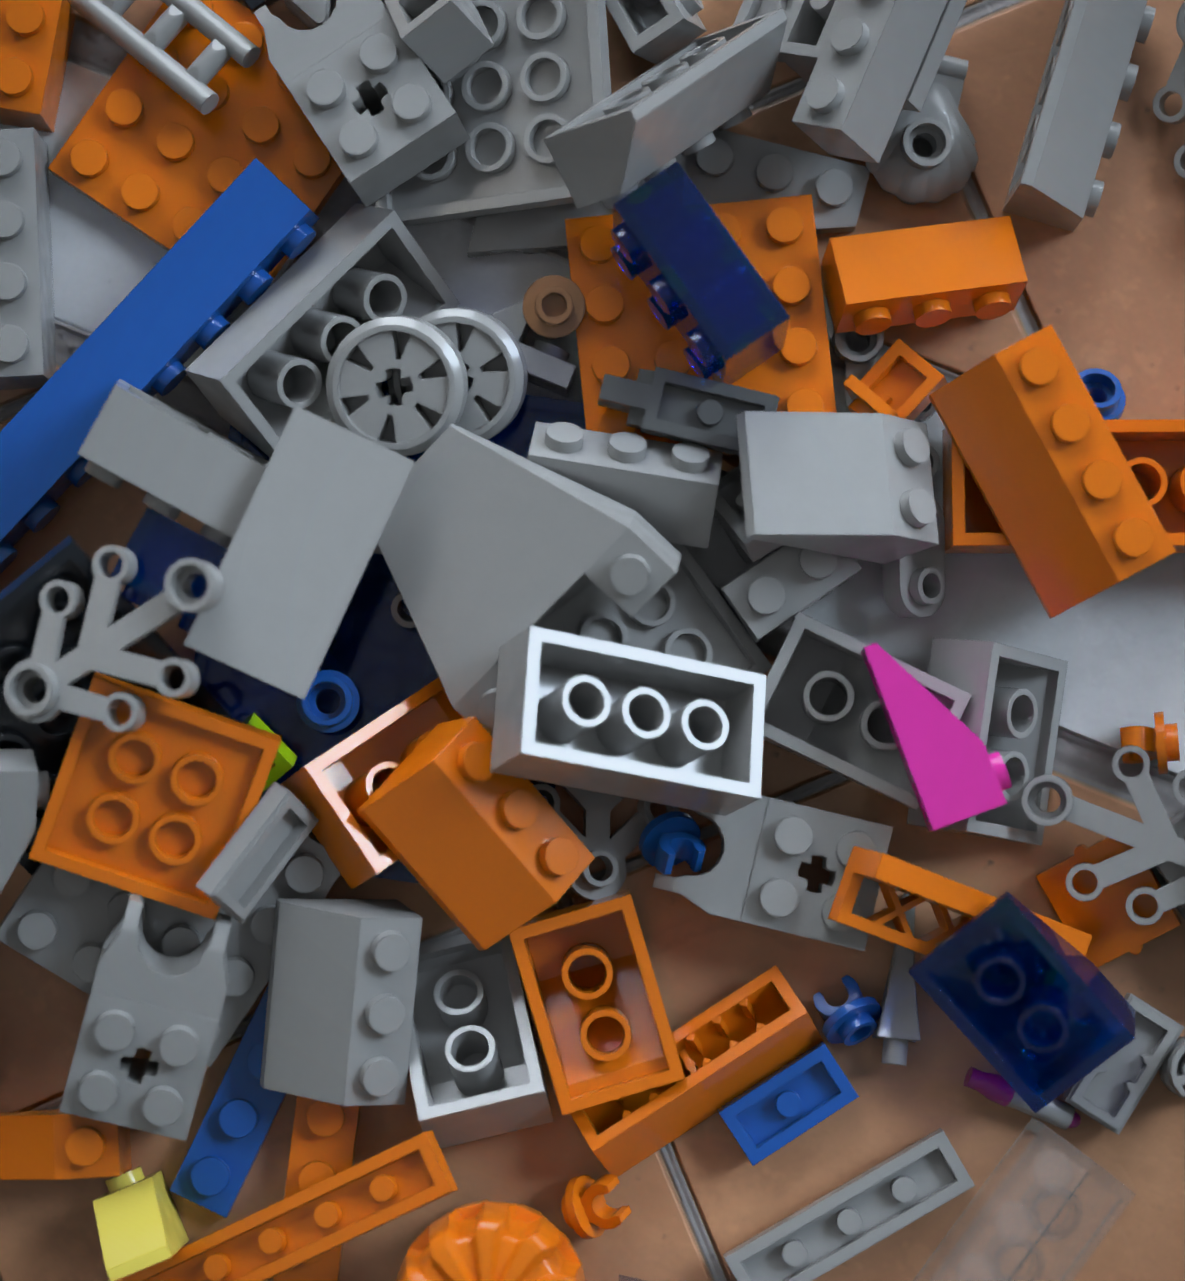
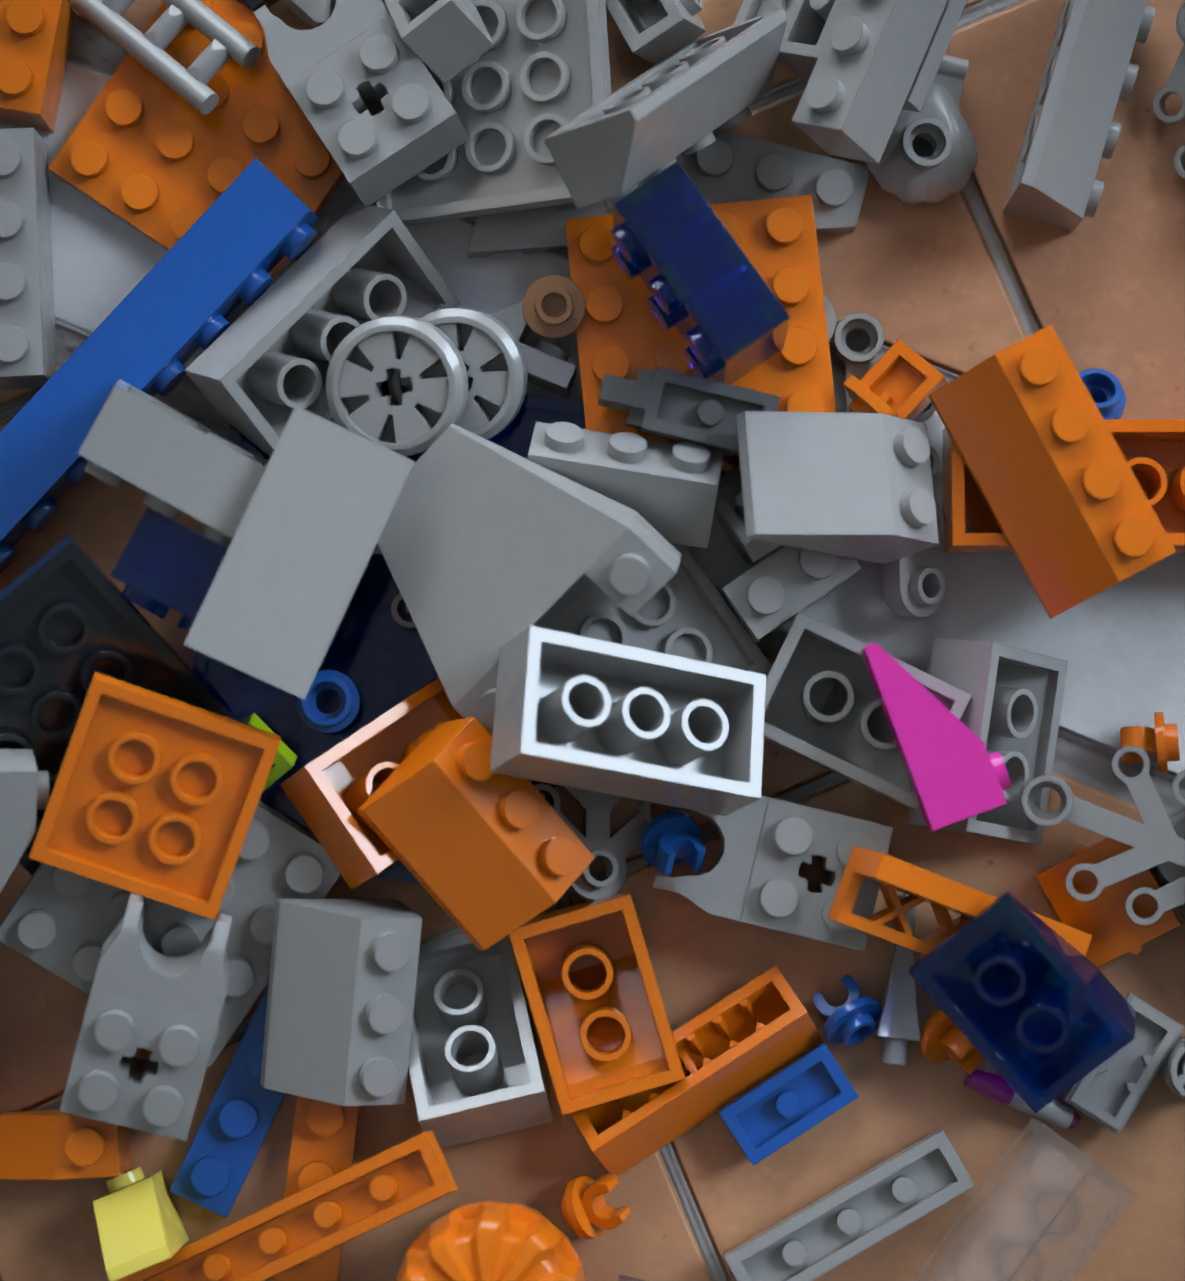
(104, 643): light grey plant -> none
(257, 852): light grey tile -> none
(923, 275): orange brick -> none
(945, 1041): none -> orange plate

